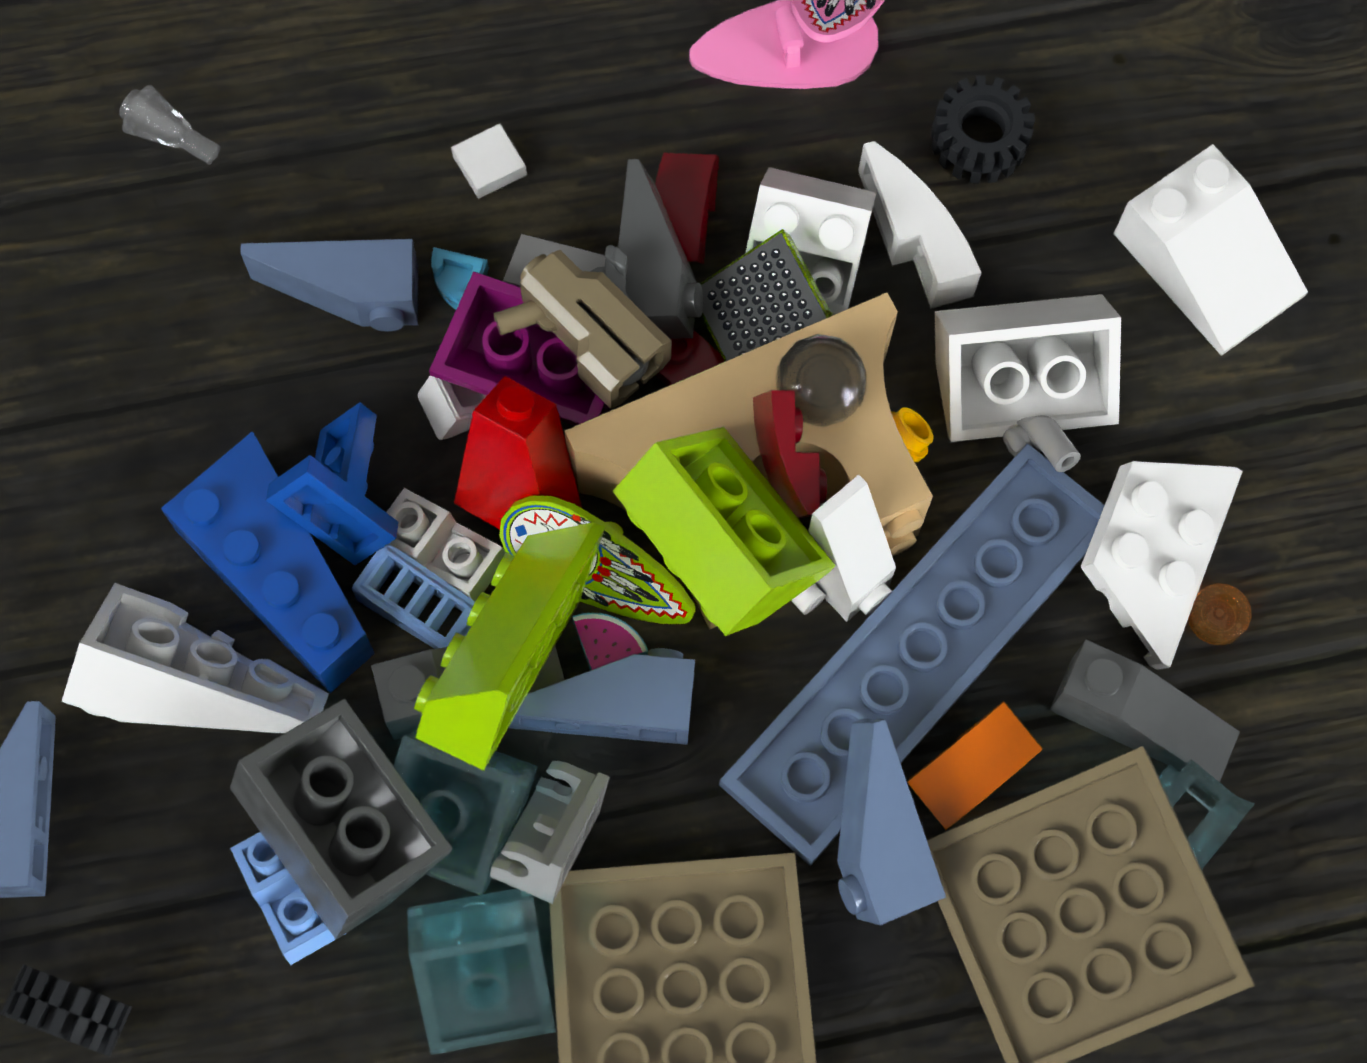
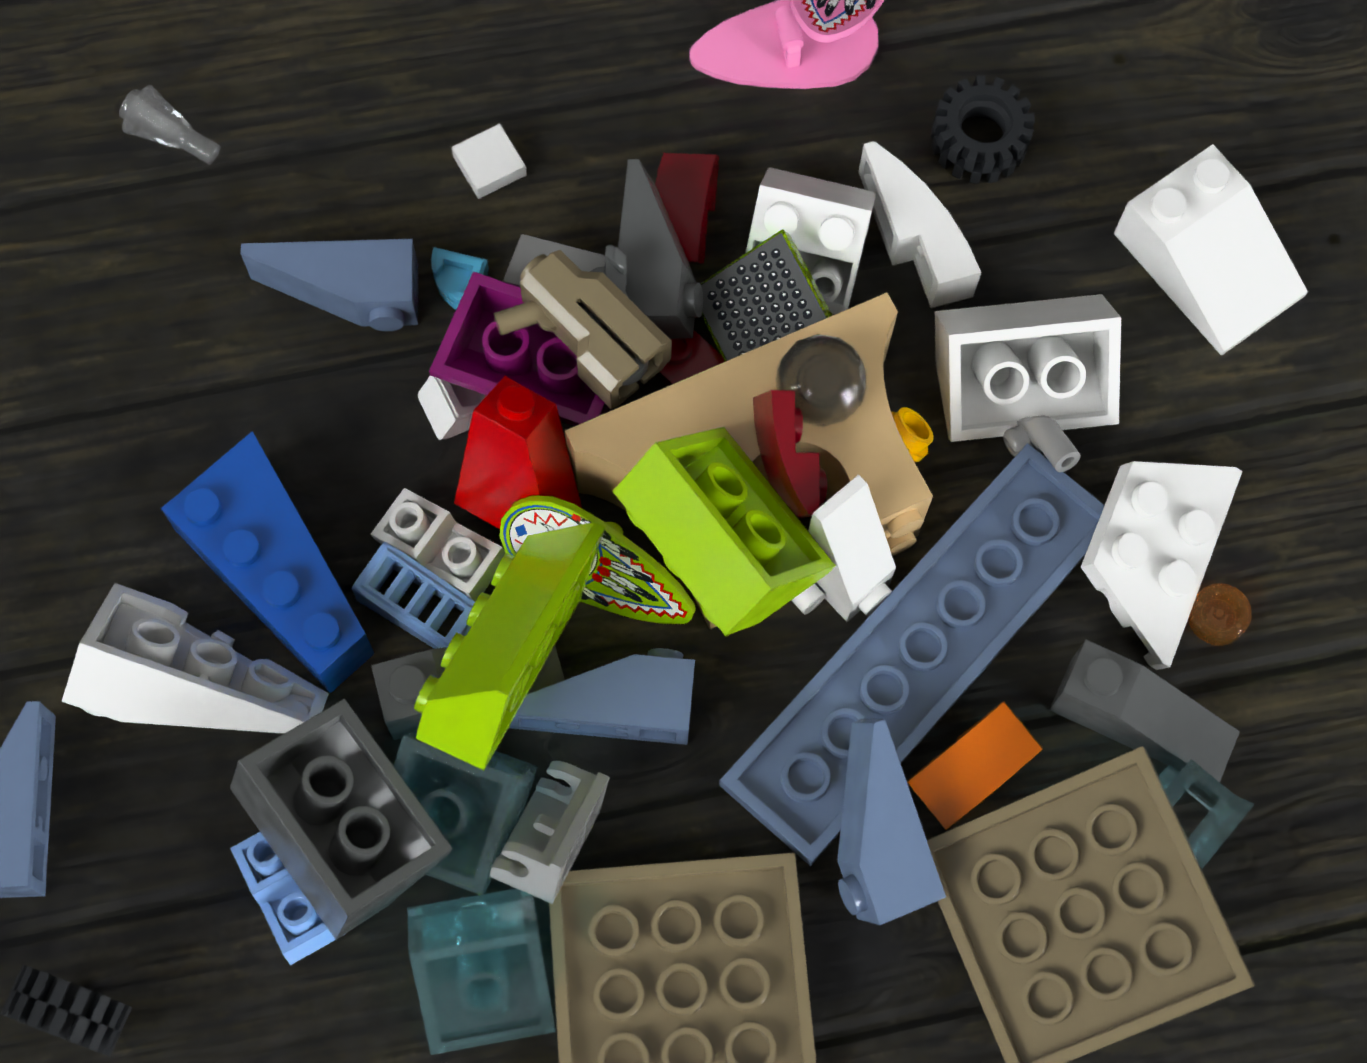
(329, 490): blue bracket -> none
(606, 639): dark pink tile -> none

